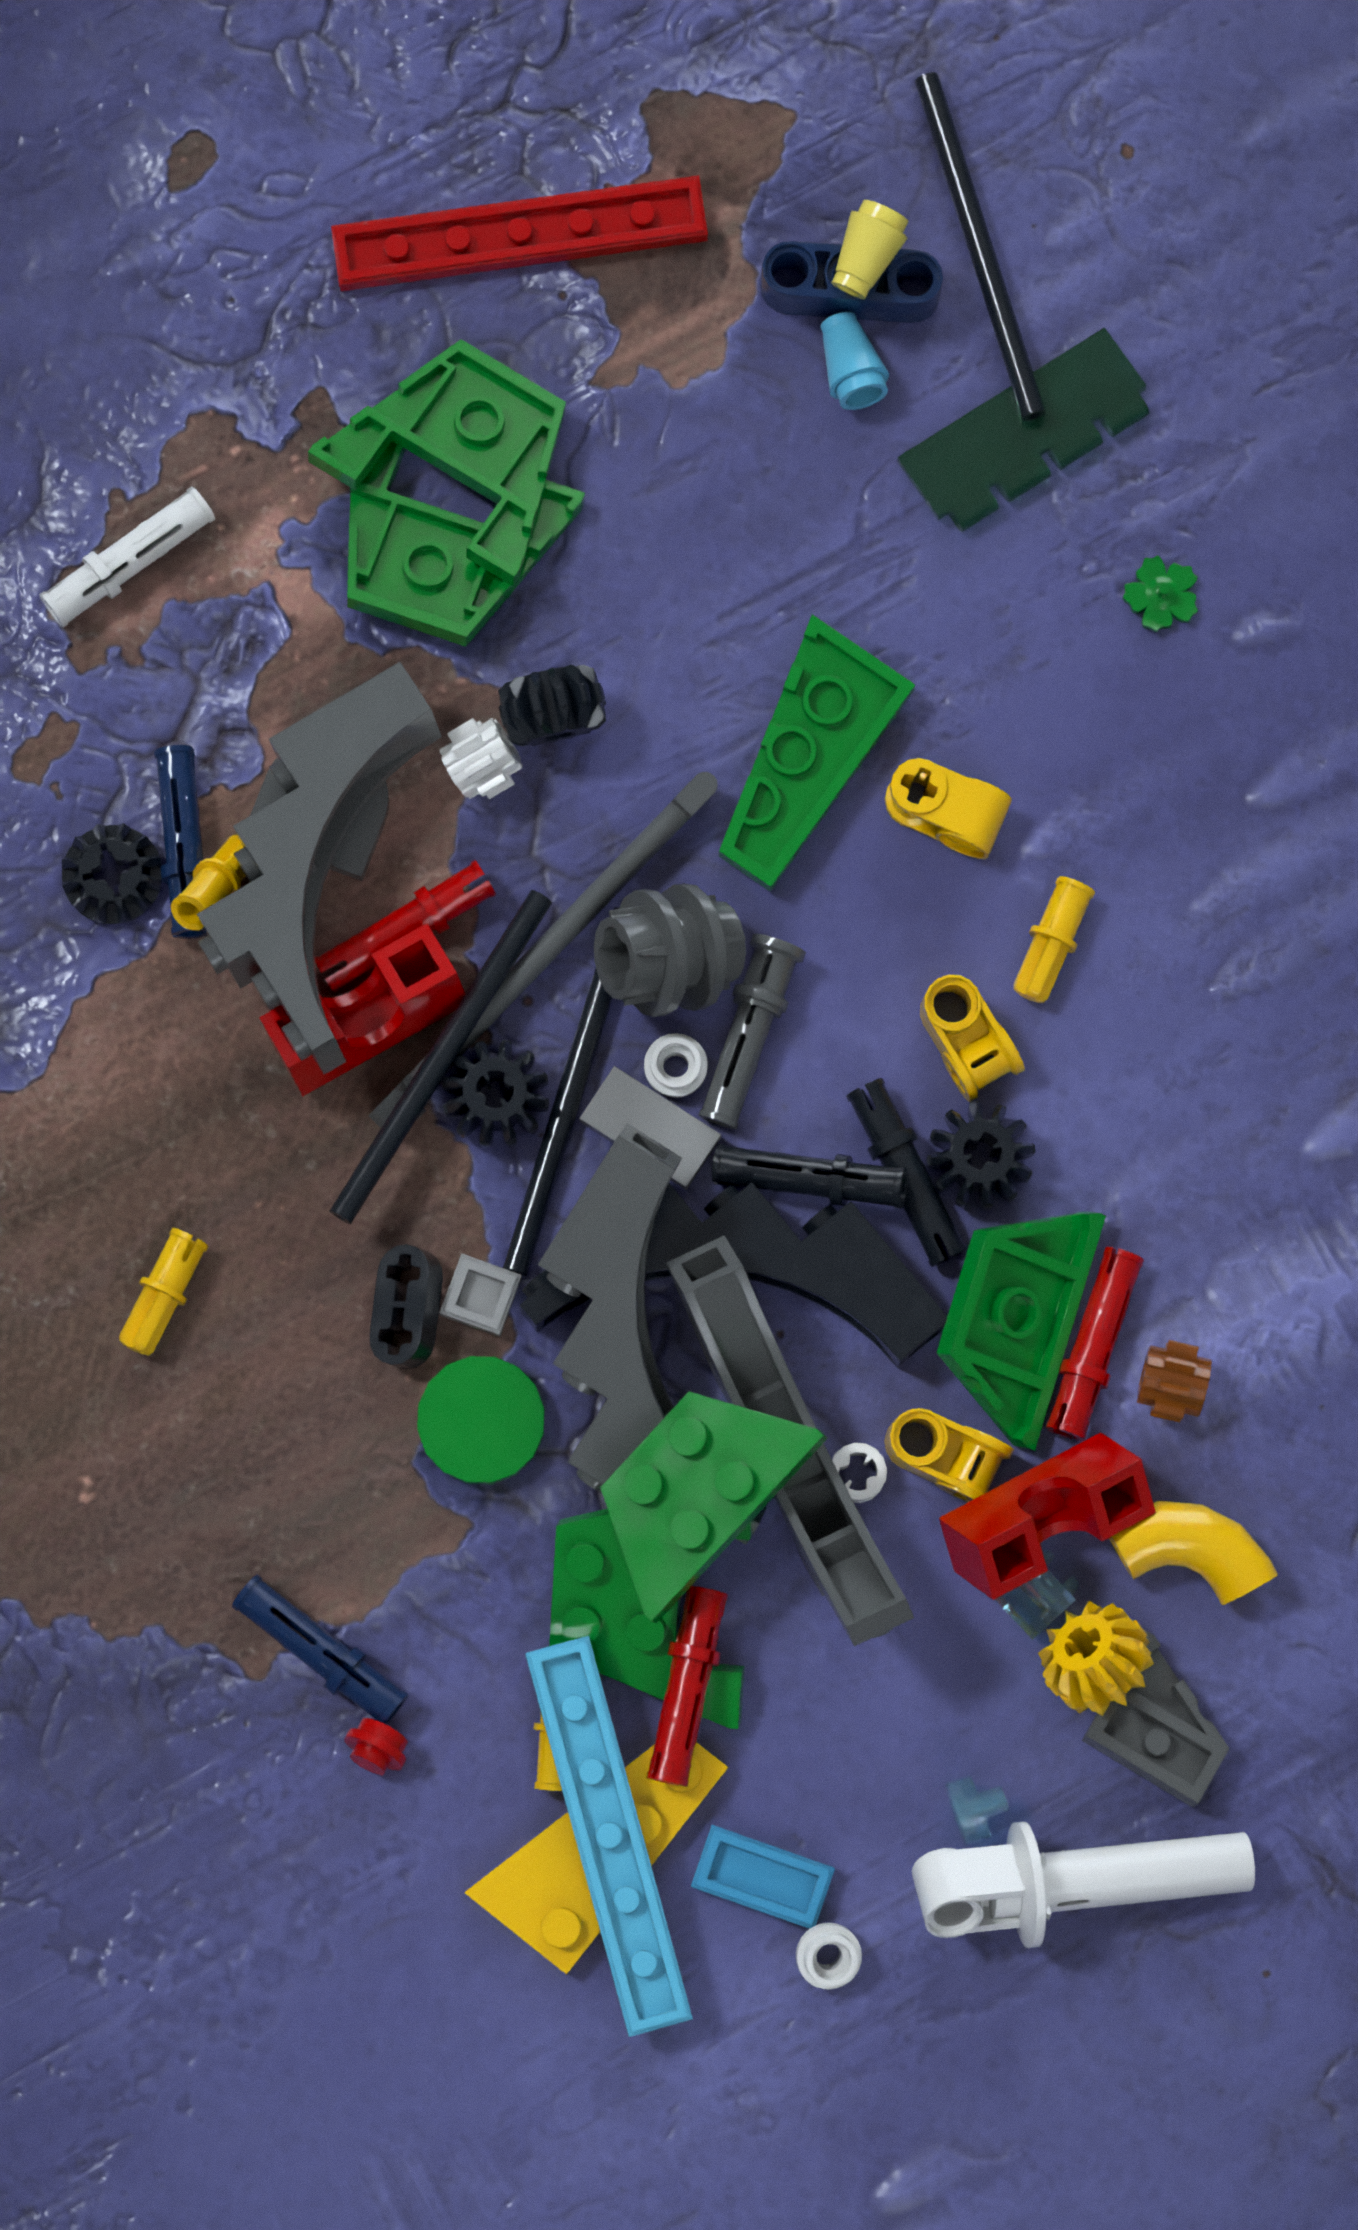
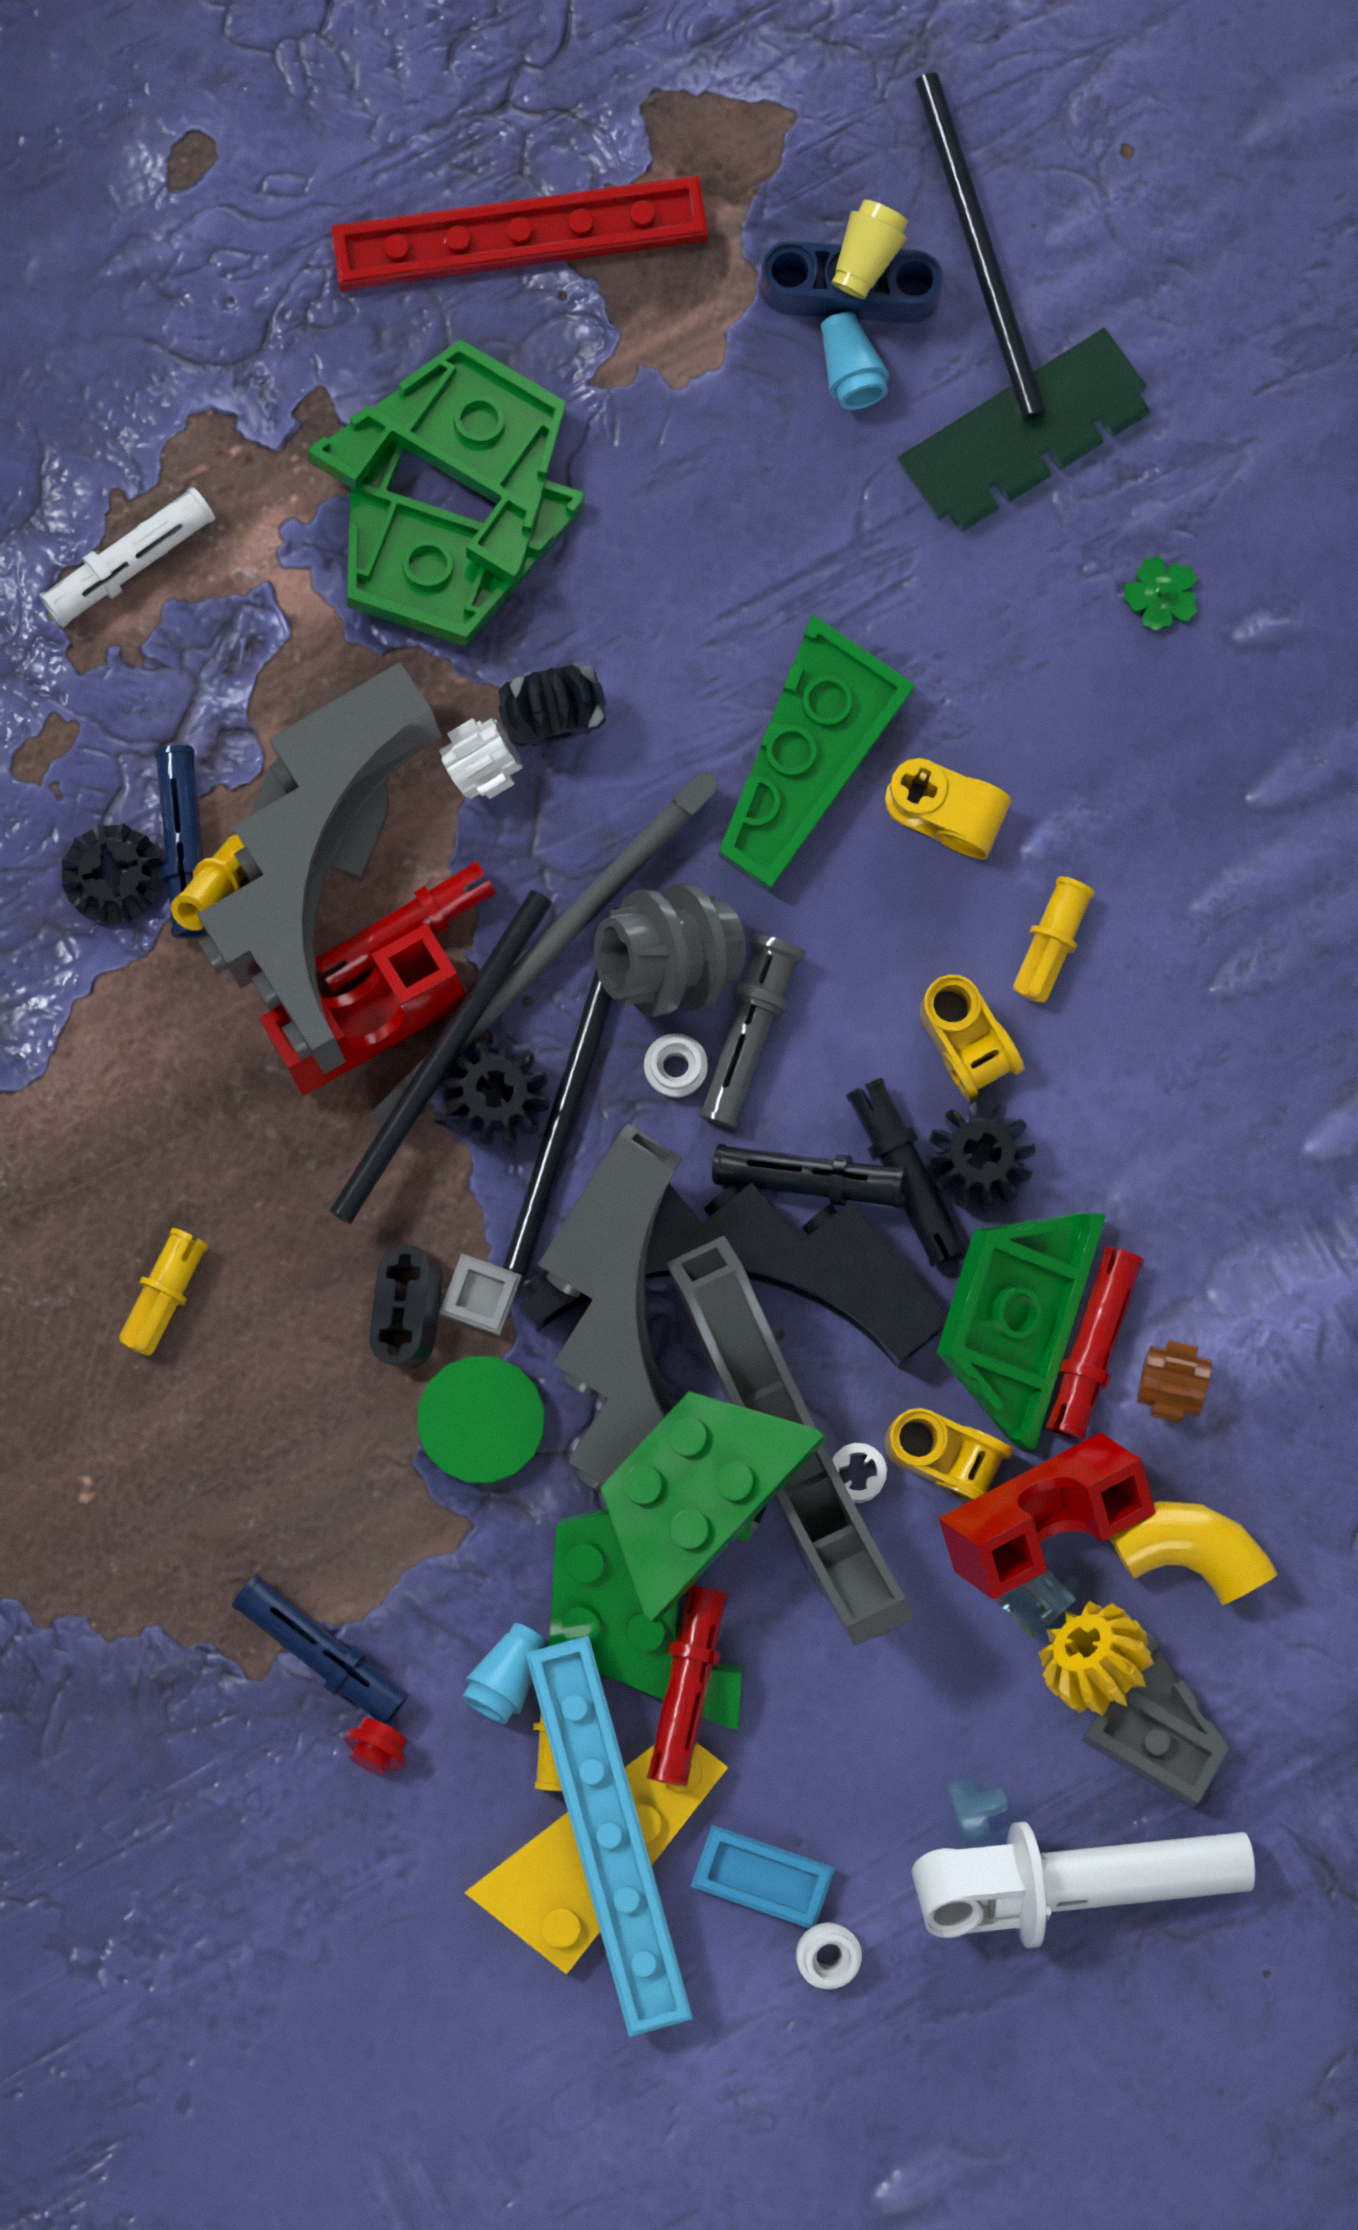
(503, 1677): none -> medium azure cone
(628, 1101): light grey tile -> none

